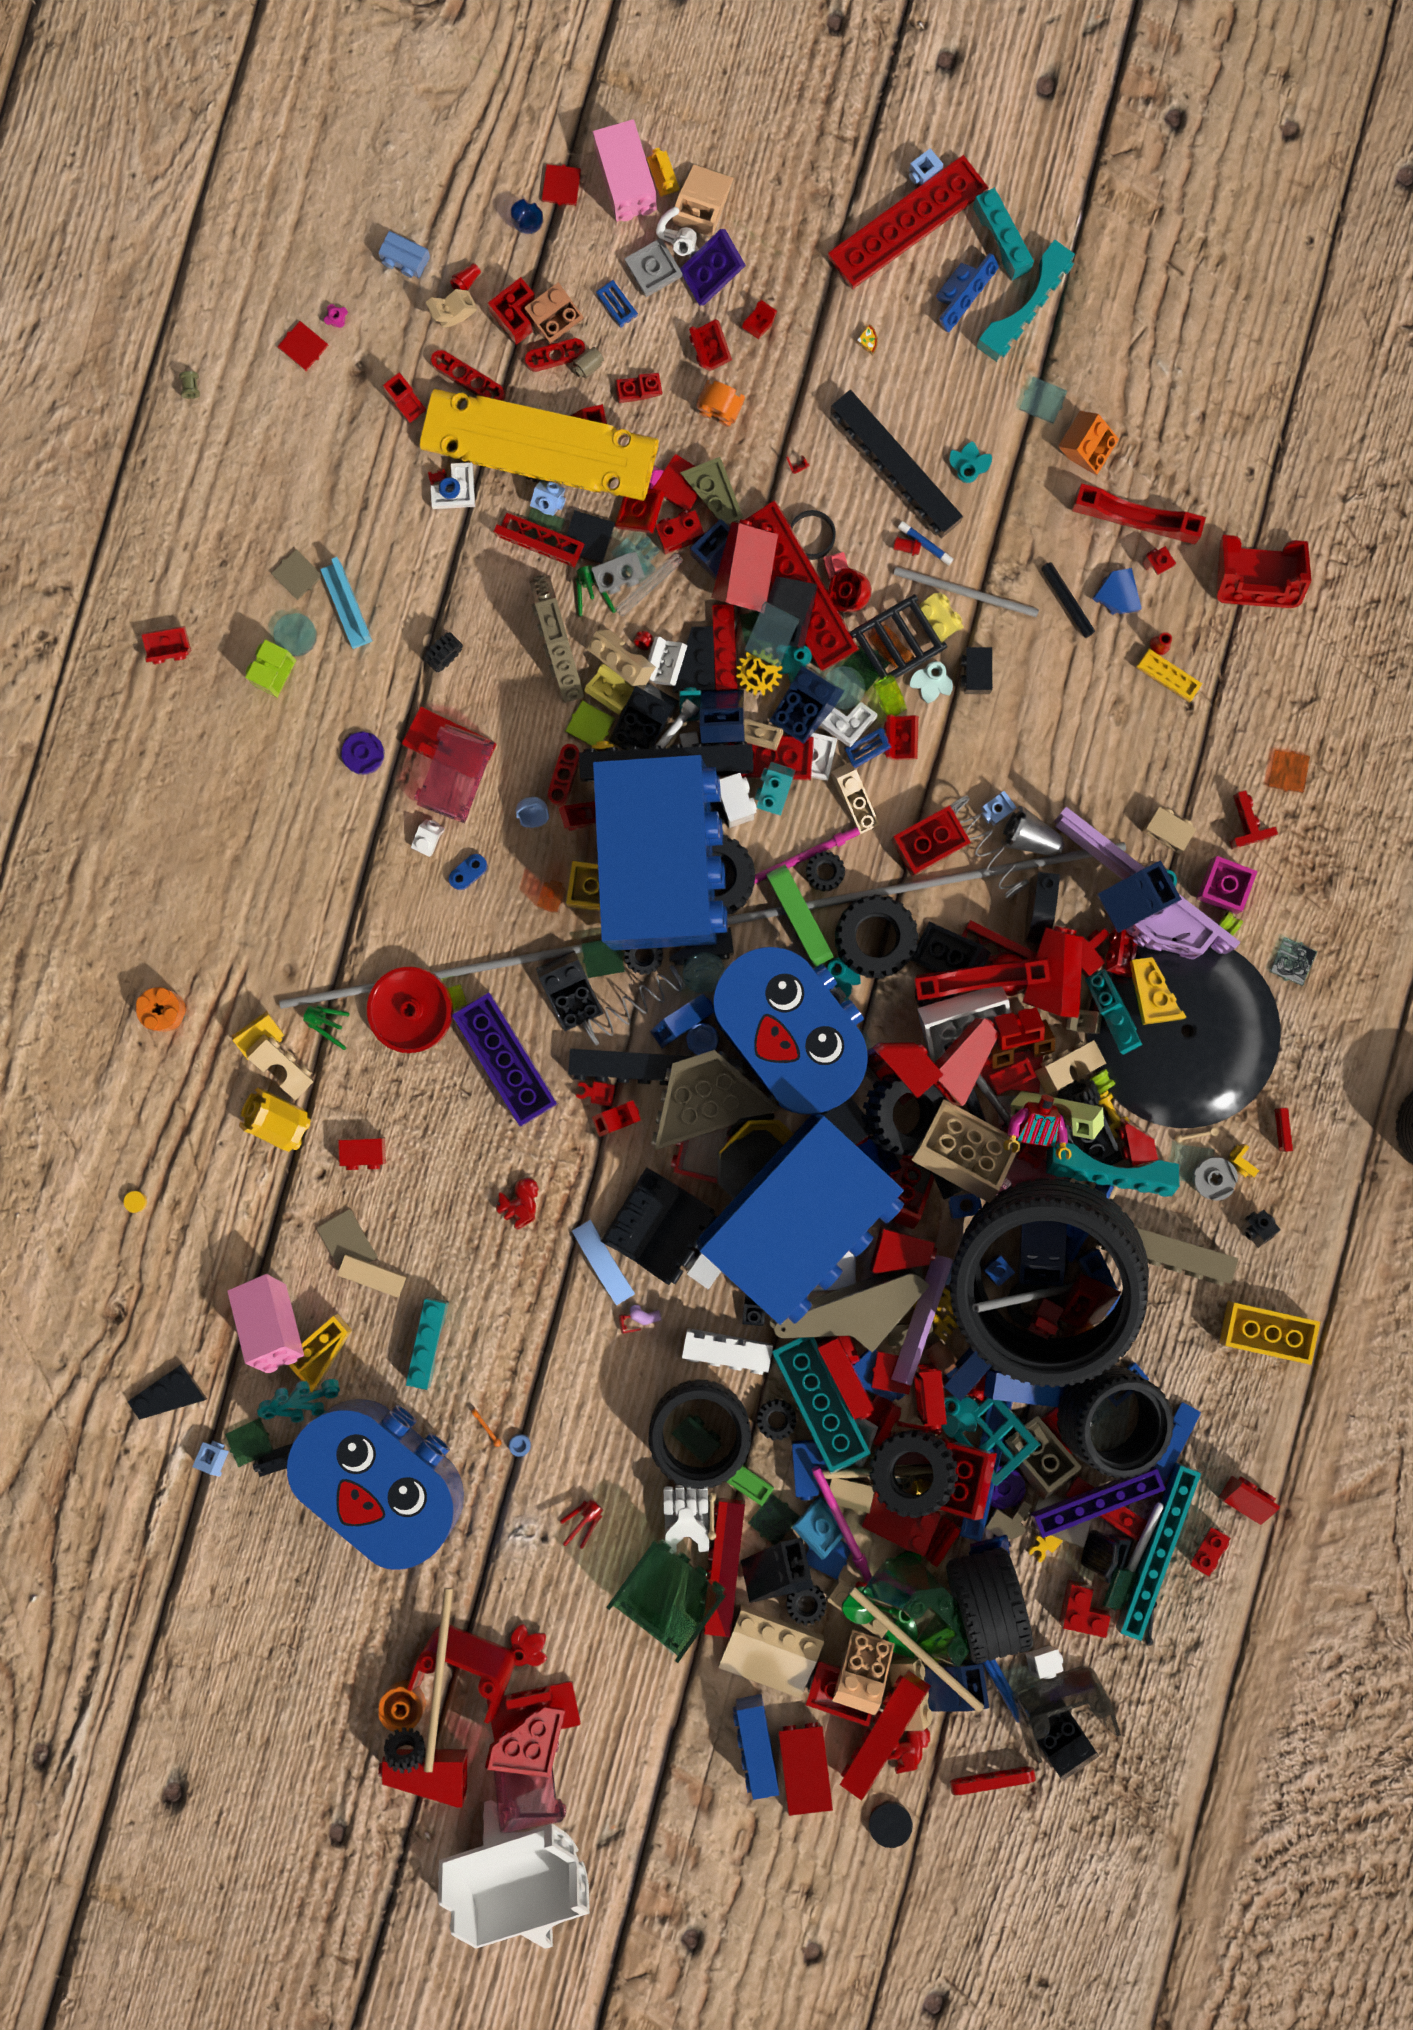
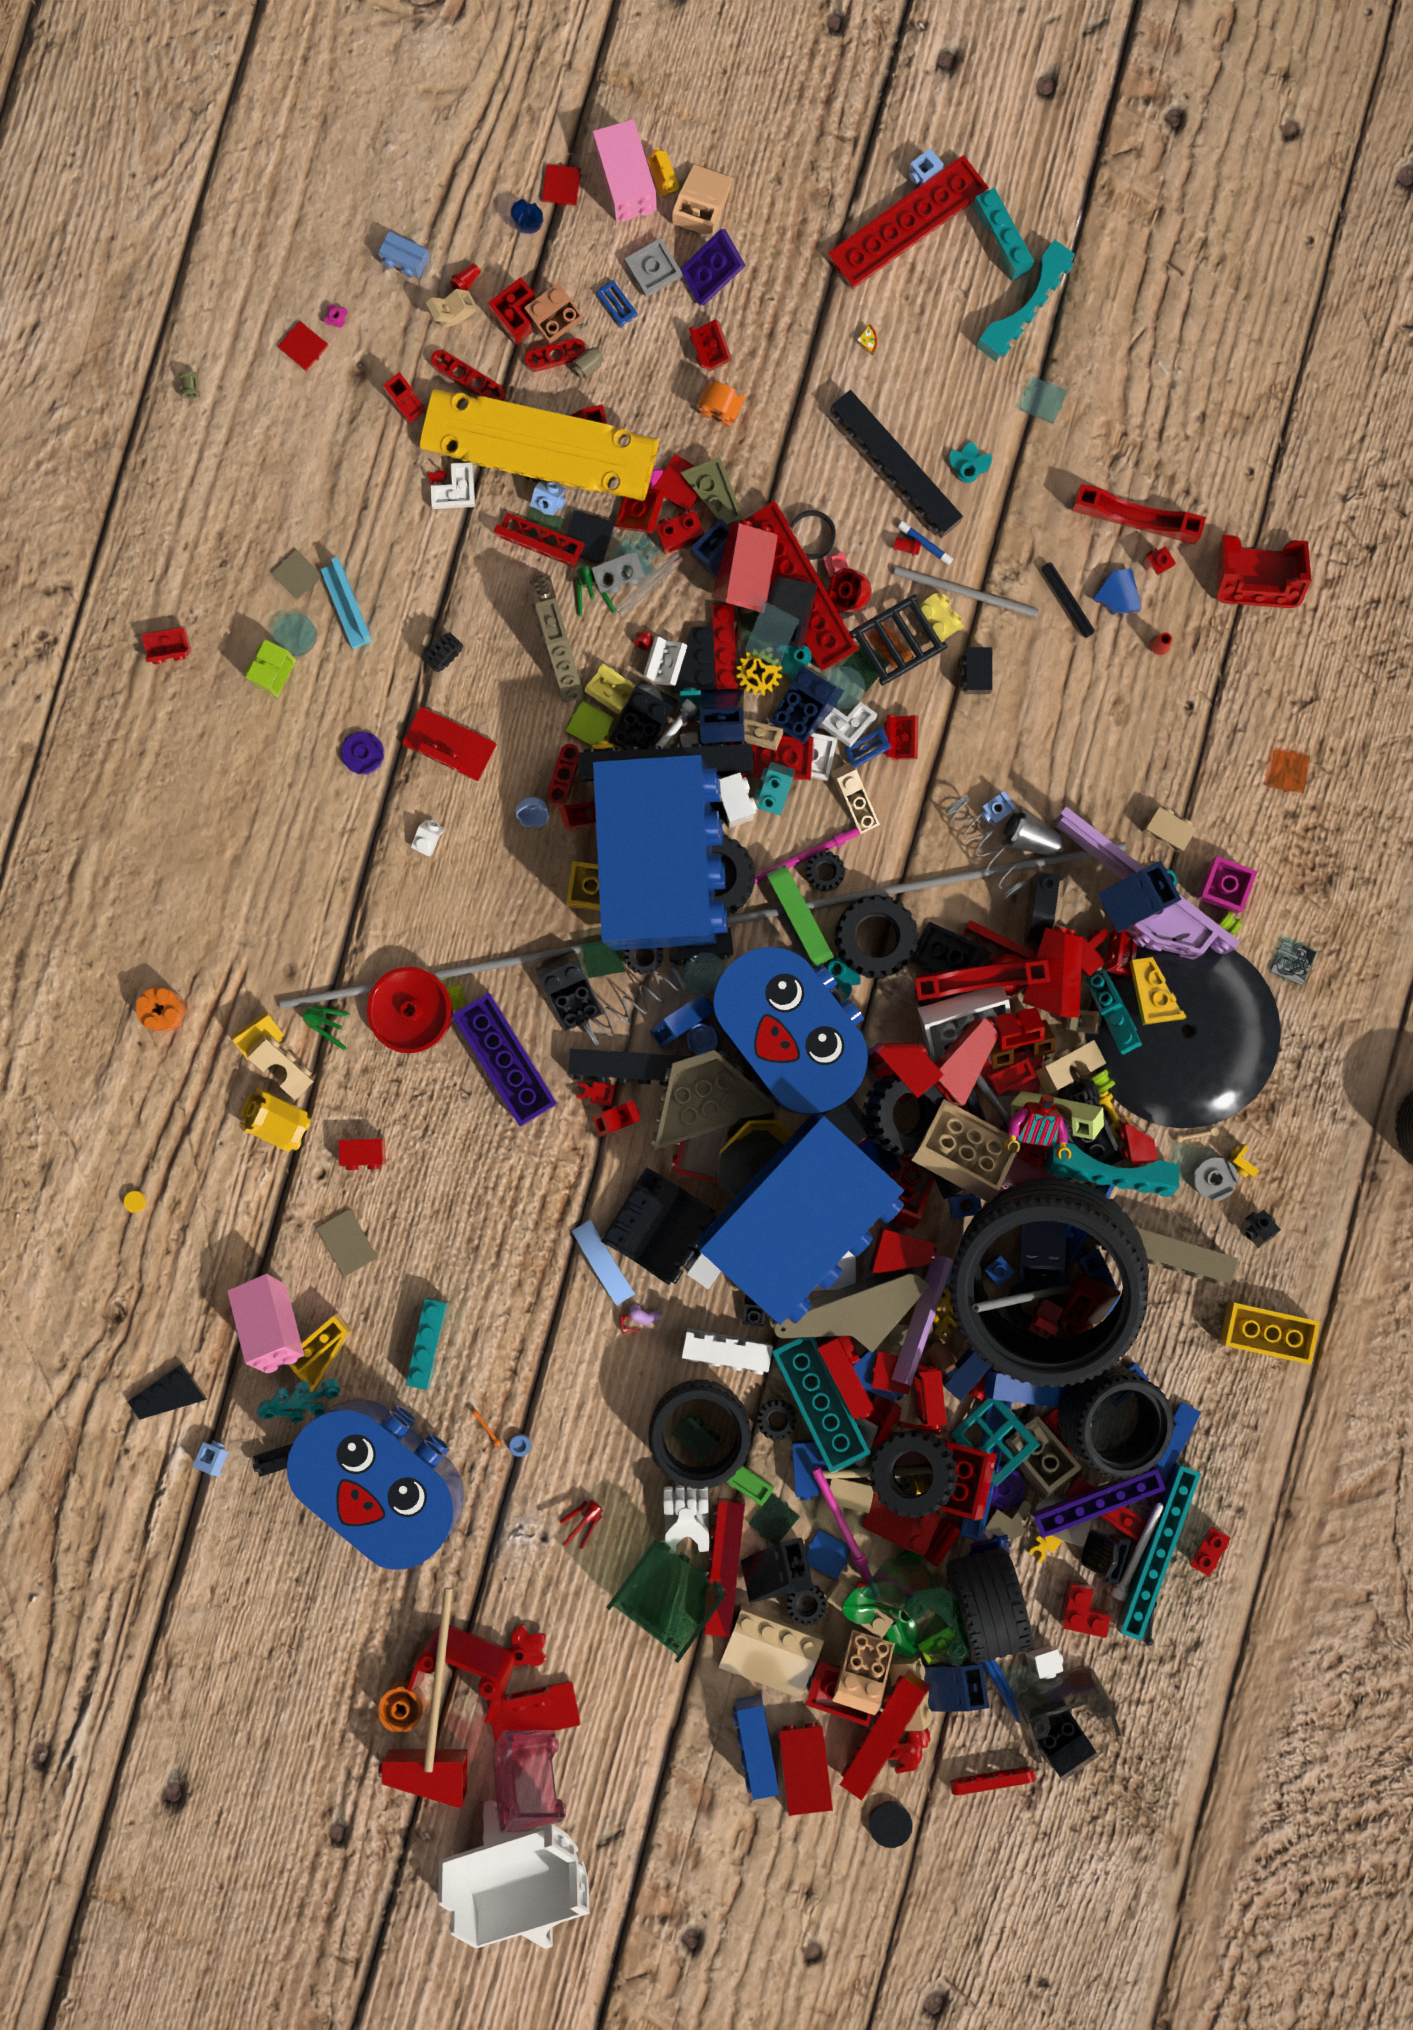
(249, 1442): clear green piece -> none
(372, 1275): tan tile -> none
(404, 1761): black tyre -> none
(449, 481): blue plate -> none
(454, 773): clear pink windscreen -> none
(469, 873): blue plate -> none
(522, 1207): red animal -> none
(529, 1745): plate -> none
(551, 896): clear orange brick -> none
(610, 650): tan arch -> none
(638, 388): red slope -> none
(683, 240): white piece -> none
(711, 1497): tan hinge -> none
(760, 319): red bracket -> none
(795, 469): red piece -> none
(819, 1528): dark azure plate -> none
(890, 696): clear neon green slope -> none
(916, 1649): tan piece -> none
(930, 840): red slope -> none
(932, 685): light aqua plate -> none
(961, 1416): teal plate -> none
(963, 289): blue bracket -> none
(1088, 441): orange slope -> none
(1120, 1589): clear green piece -> none
(1169, 675): yellow plate -> none
(1243, 1497): red slope -> none
(1249, 822): red bracket -> none
(1283, 1129): red tile -> none

